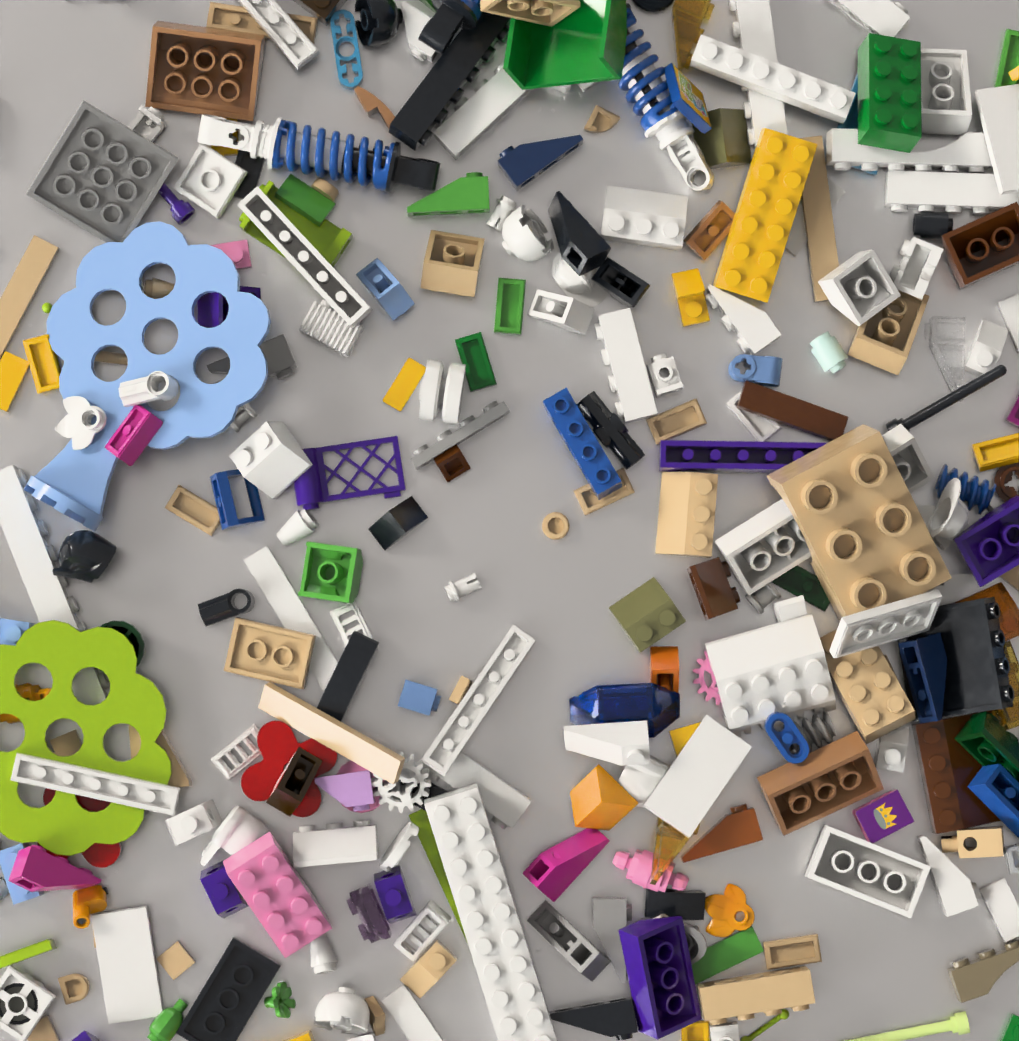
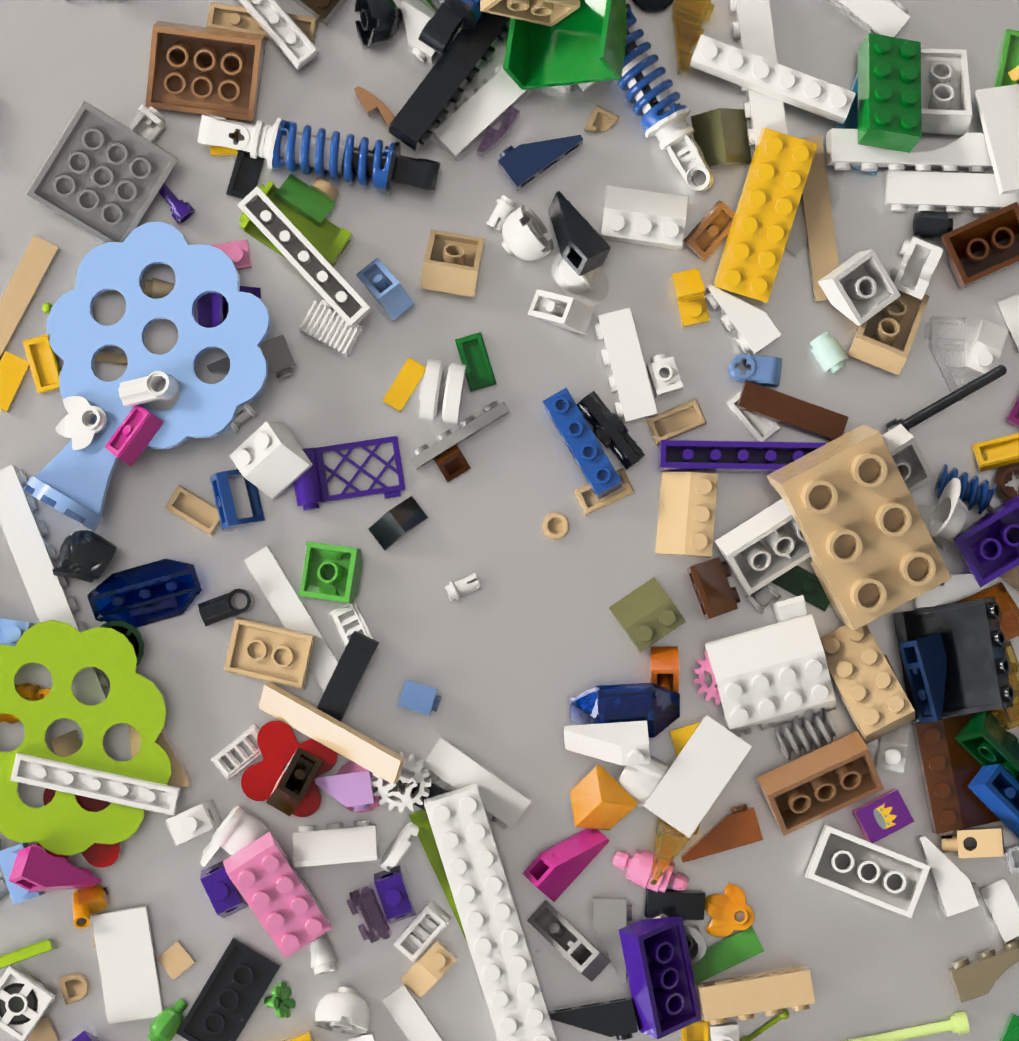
(146, 593): none -> clear blue wedge
(210, 180): white tile -> none
(297, 527): white cone -> none
(336, 31): dark azure beam -> none
(377, 1016): tan tile -> none
(460, 690): tan tile -> none
(461, 196): bright green slope -> none
(478, 700): white plate -> none
(494, 137): none -> clear purple slope
(509, 306): bright green tile -> none
(620, 283): black slope -> none
(687, 98): tile -> none
(786, 737): blue plate -> none
(792, 951): tan tile -> none
(885, 623): white tile -> none

